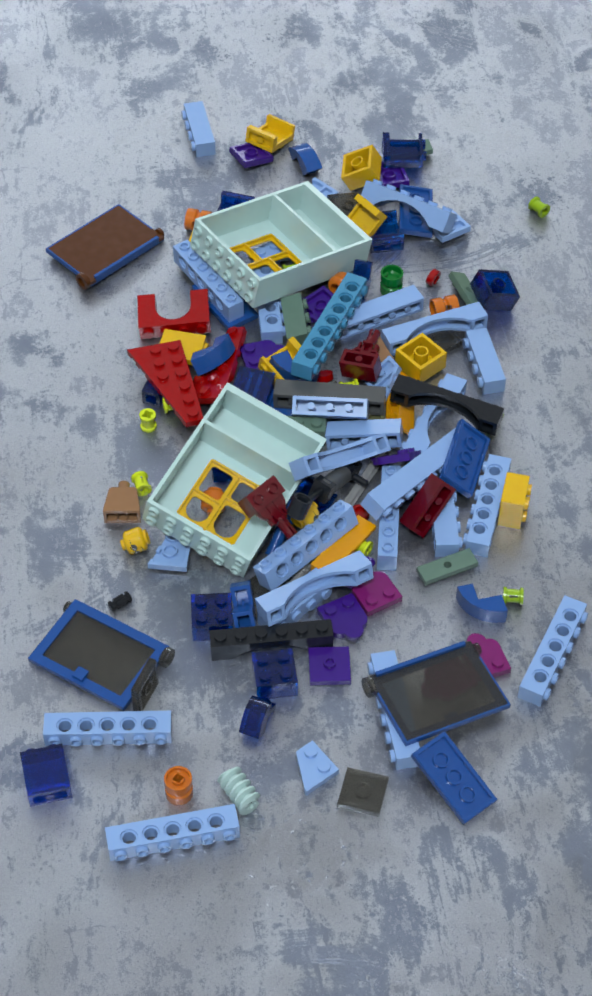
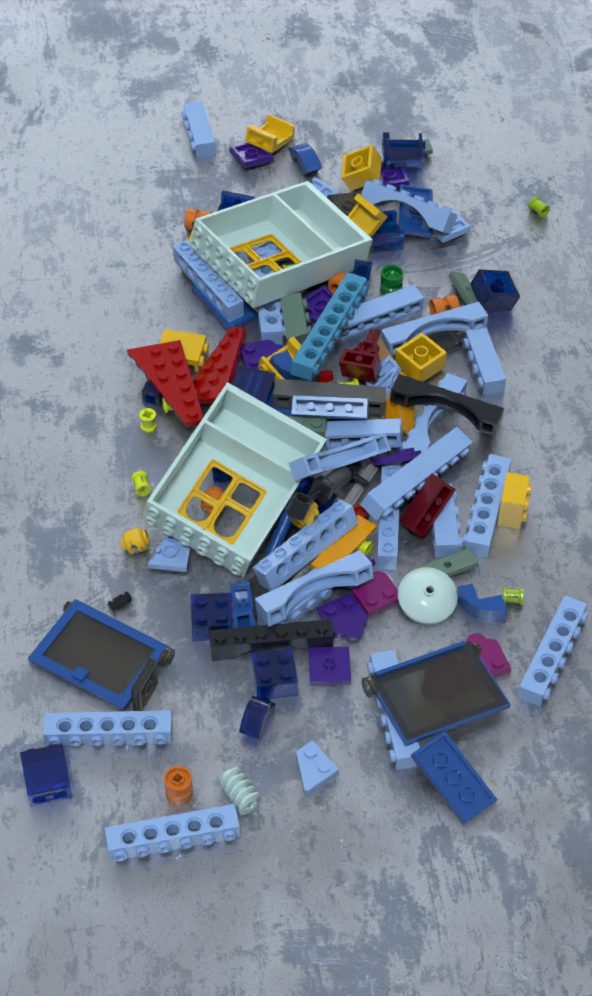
(104, 245): reddish brown door -> none
(122, 504): medium nougat torso -> none
(194, 321): red arch -> none
(213, 356): blue brick -> none
(269, 505): dark red brick -> none
(363, 792): clear smoke tile -> none
(424, 606): none -> light aqua dish
(433, 277): red tile -> none
(465, 458): blue tile -> none

